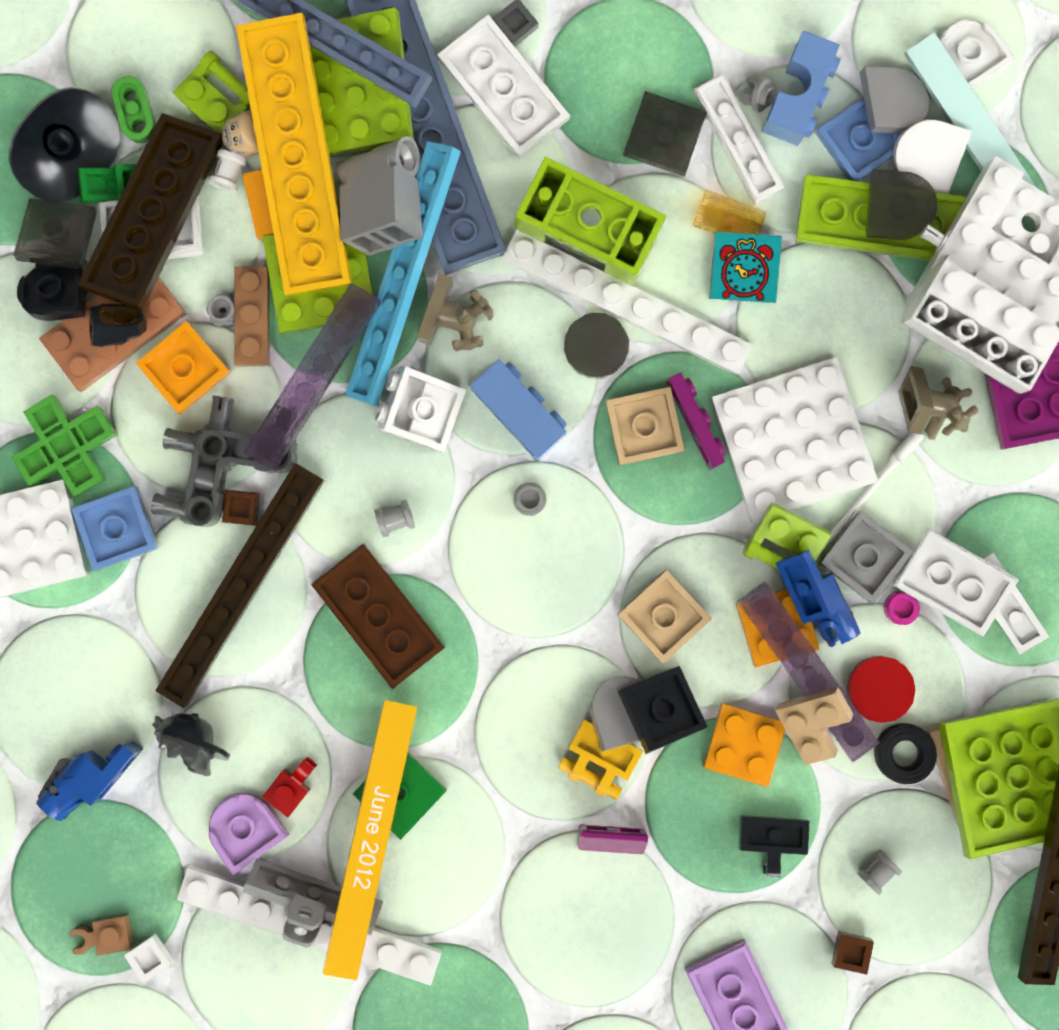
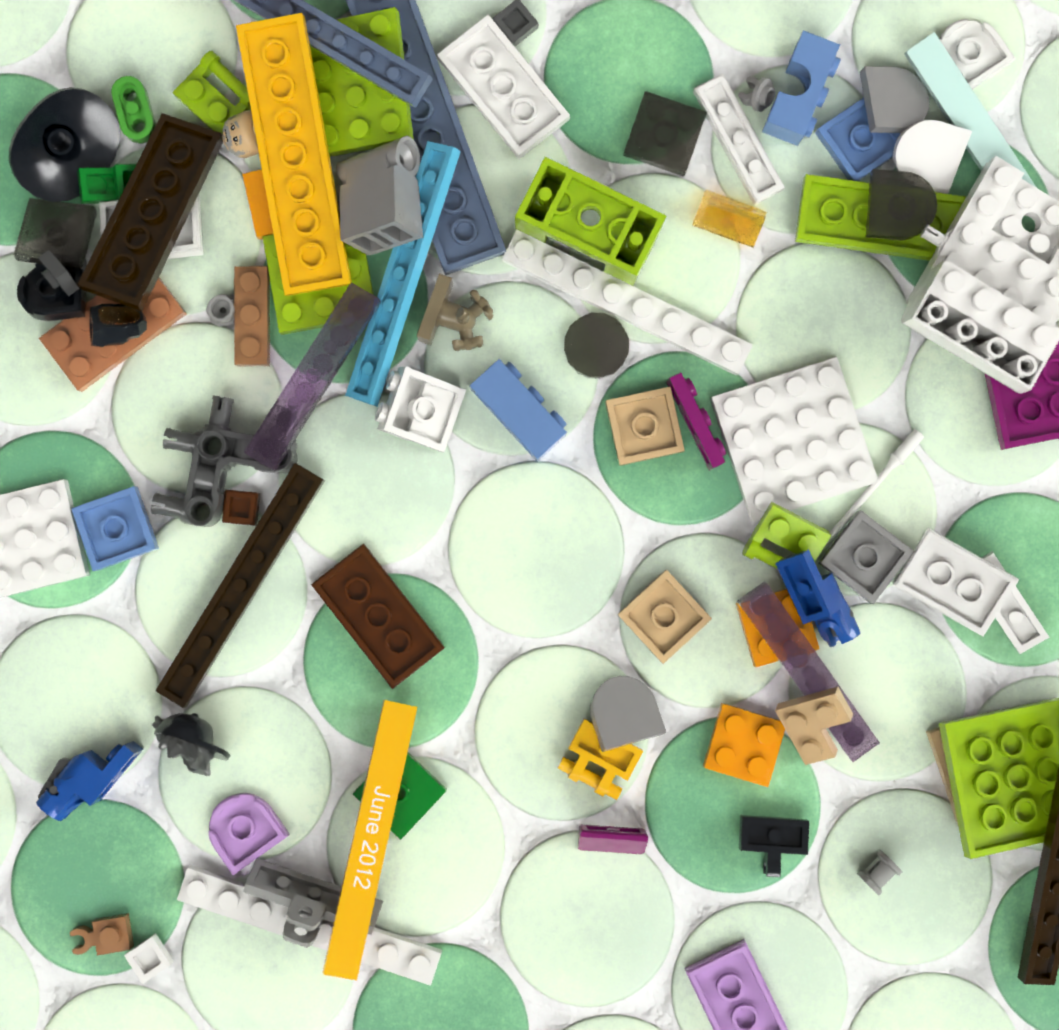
(56, 274): none -> dark grey plate
(64, 446): bright green plate -> none
(183, 367): light orange plate -> none
(227, 170): white bush -> none
(289, 788): red plate -> none
(394, 518): light grey bush -> none
(529, 499): light grey plate -> none
(662, 709): black tile -> none
(745, 267): teal tile -> none
(852, 952): reddish brown plate -> none
(881, 689): red tile -> none
(901, 608): dark pink tile -> none
(921, 402): dark tan piece -> none
(925, 759): black tyre -> none

